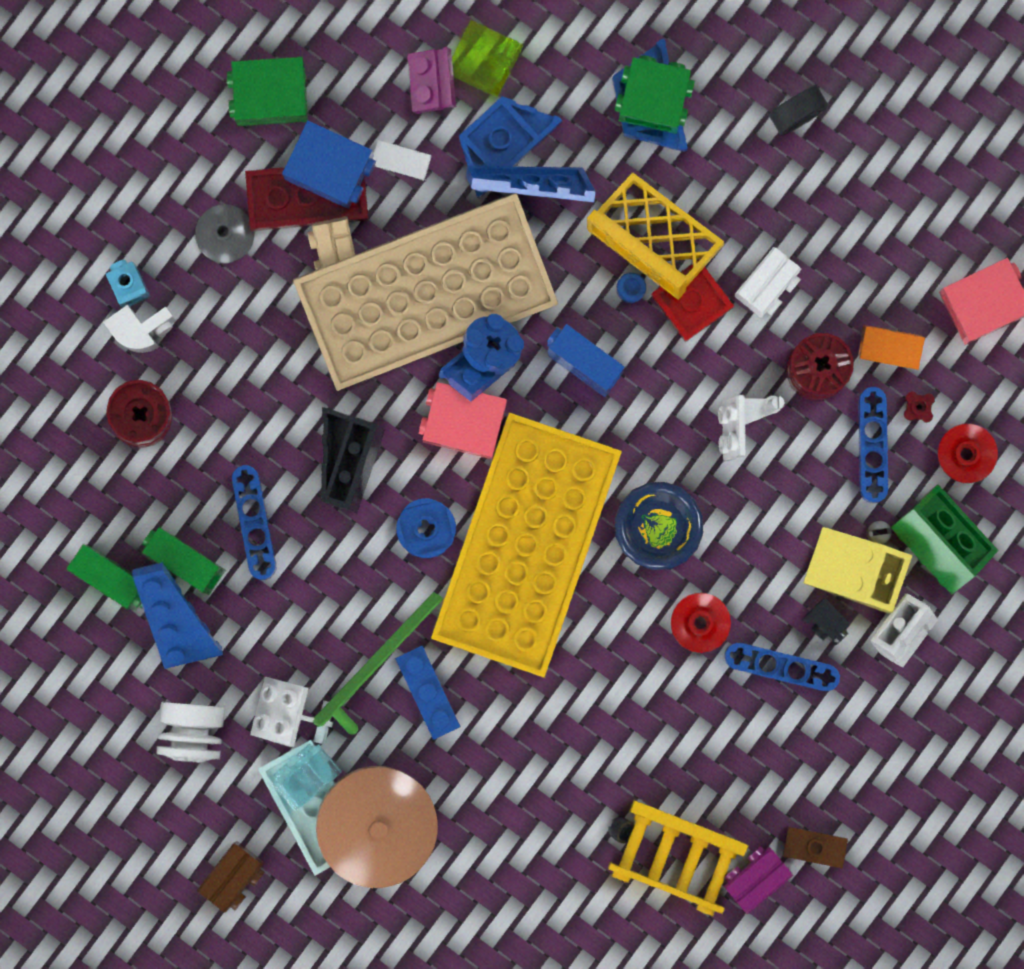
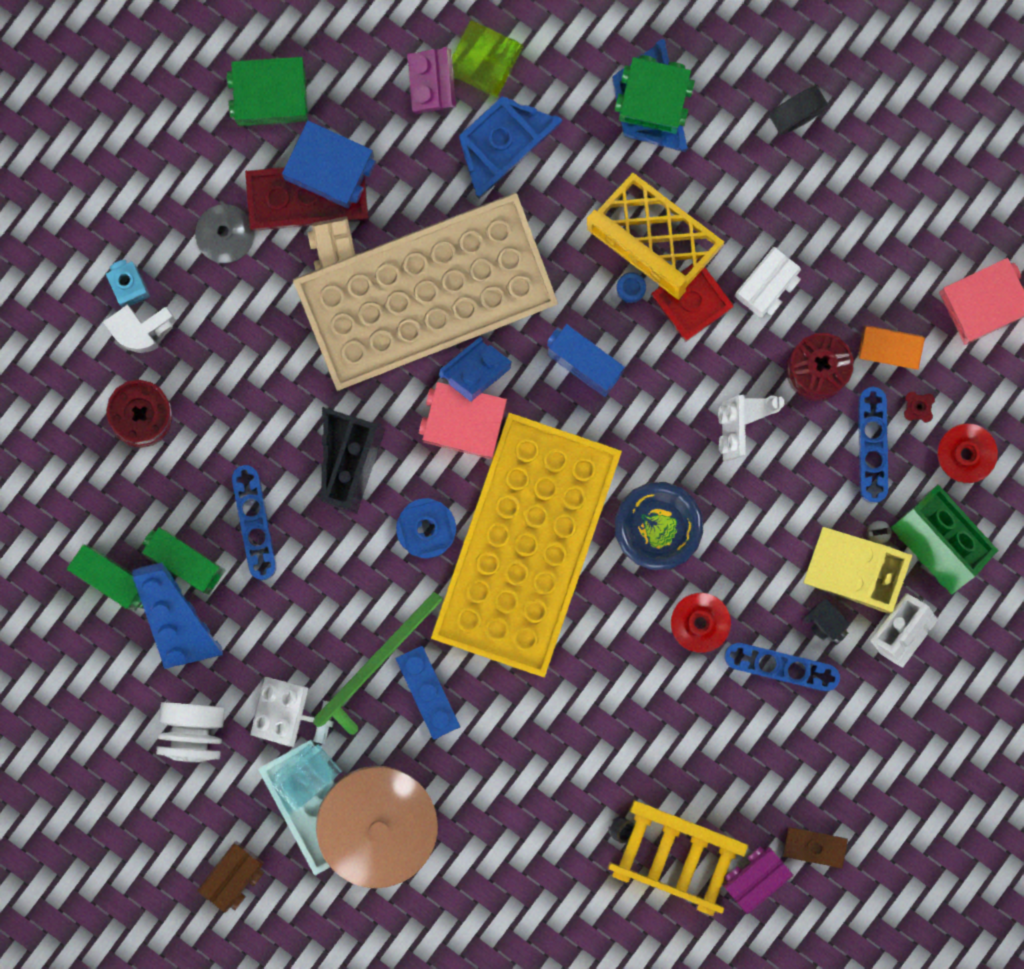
(401, 160): white sticker -> none
(499, 331): blue plate -> none
(549, 182): blue wing -> none

